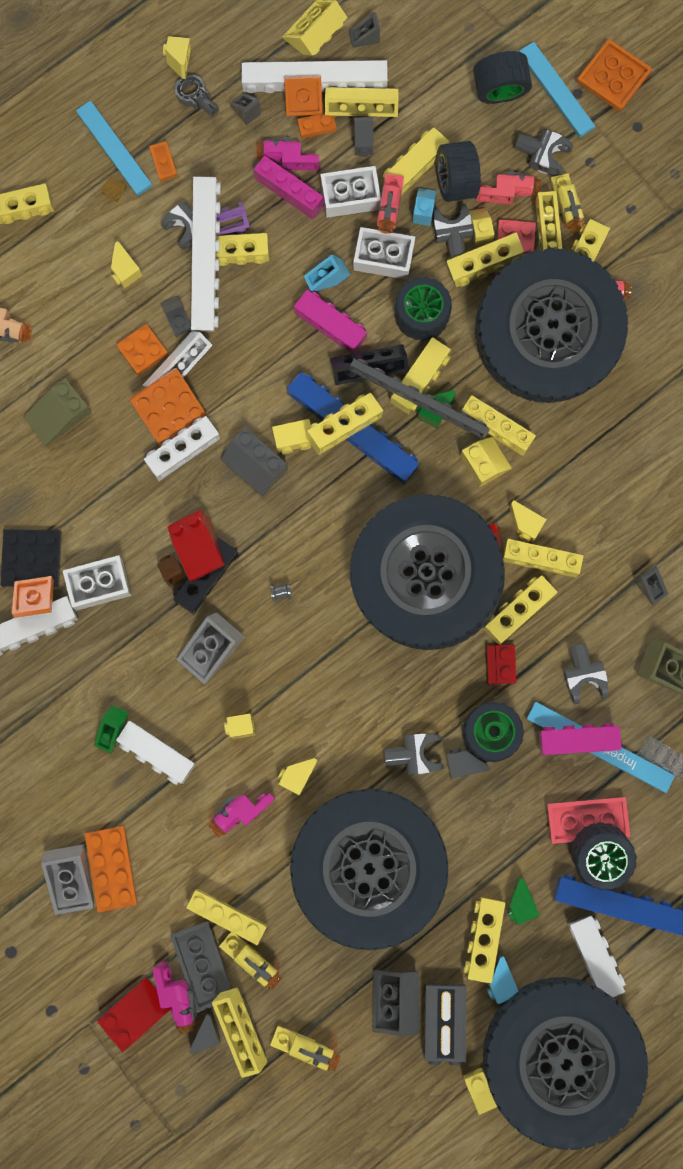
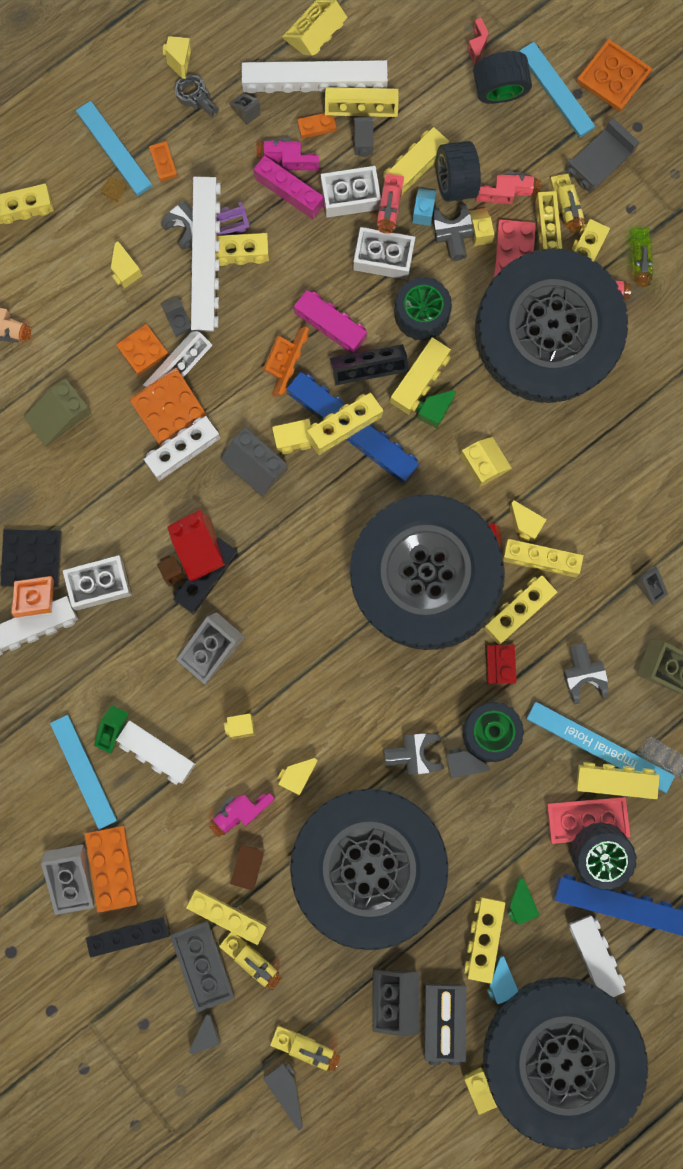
(83, 772): none -> medium azure tile
(128, 936): none -> black brick
(133, 1015): red slope -> none
(177, 996): dark pink plate -> none
(239, 1032): light yellow brick -> none
(247, 867): none -> reddish brown panel
(280, 592): dark grey bush -> none
(282, 359): none -> orange bracket
(284, 1087): none -> dark grey slope
(303, 95): orange plate -> none
(327, 274): medium azure slope -> none
(366, 31): dark grey slope -> none
(413, 395): dark grey plate -> none
(476, 257): light yellow brick -> none
(477, 45): none -> coral slope
(500, 426): light yellow brick -> none
(543, 149): dark grey connector -> none
(580, 740): dark pink brick -> none
(602, 156): none -> dark grey panel
(617, 781): none -> light yellow brick
(641, 256): none -> clear neon green plate

